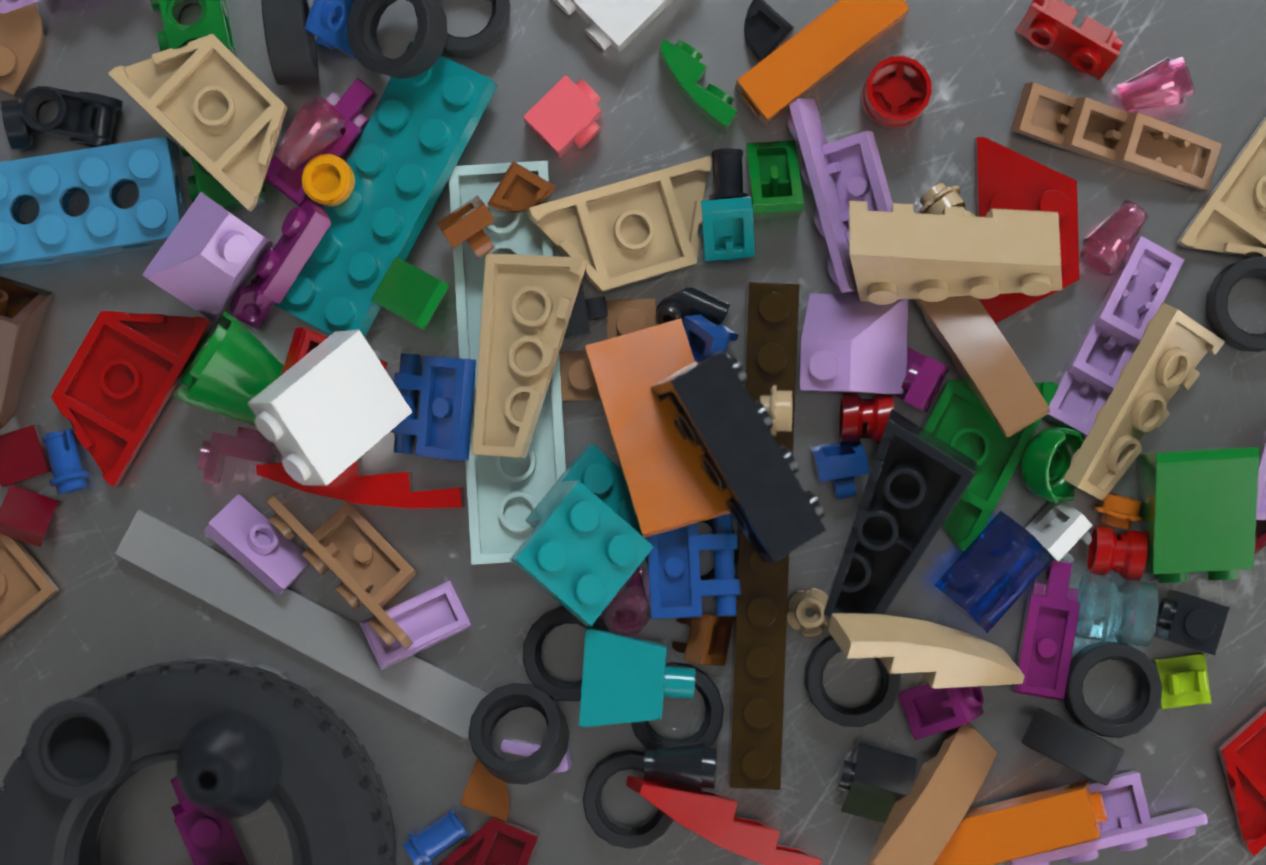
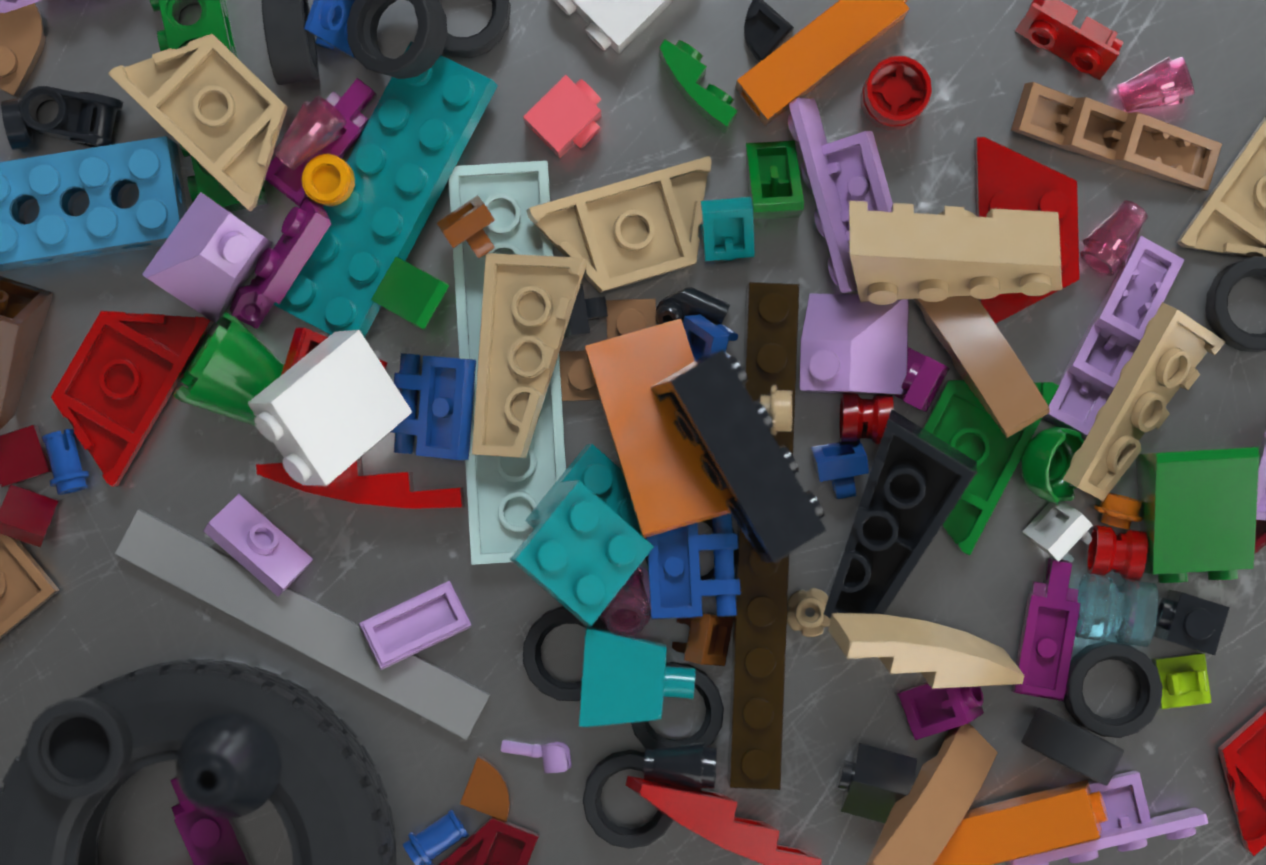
(246, 444): clear pink bracket -> none
(359, 557): medium nougat bracket -> none
(496, 706): black tyre -> none
(520, 190): dark orange tile -> none
(727, 174): black pin -> none
(838, 714): black tyre -> none
(940, 196): tan plate -> none
(994, 571): clear blue brick -> none

